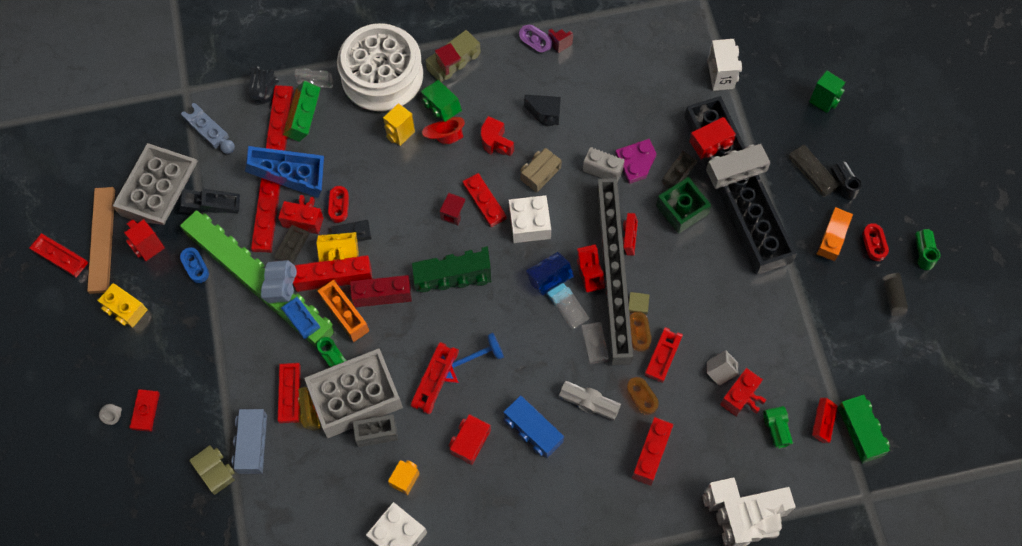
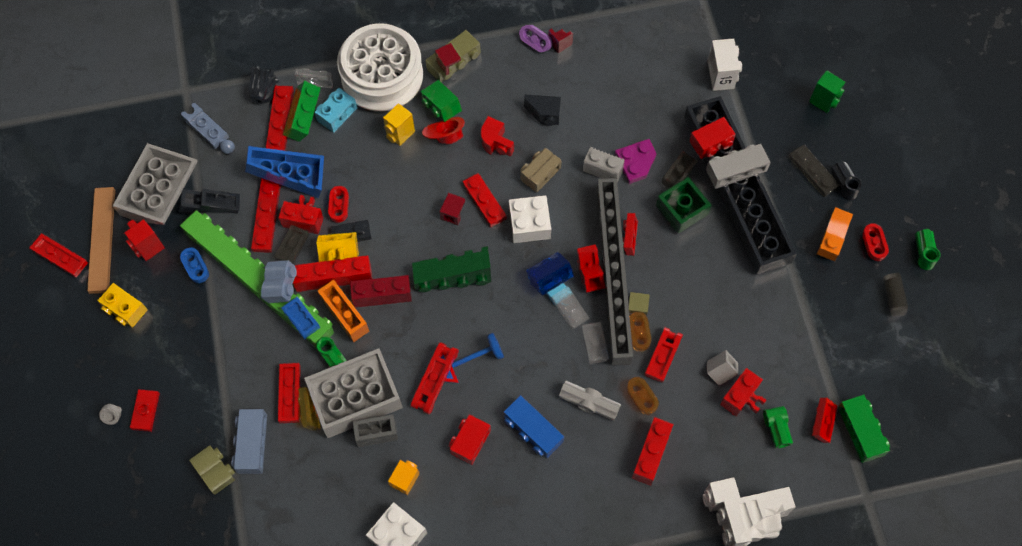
(335, 110): none -> medium azure brick

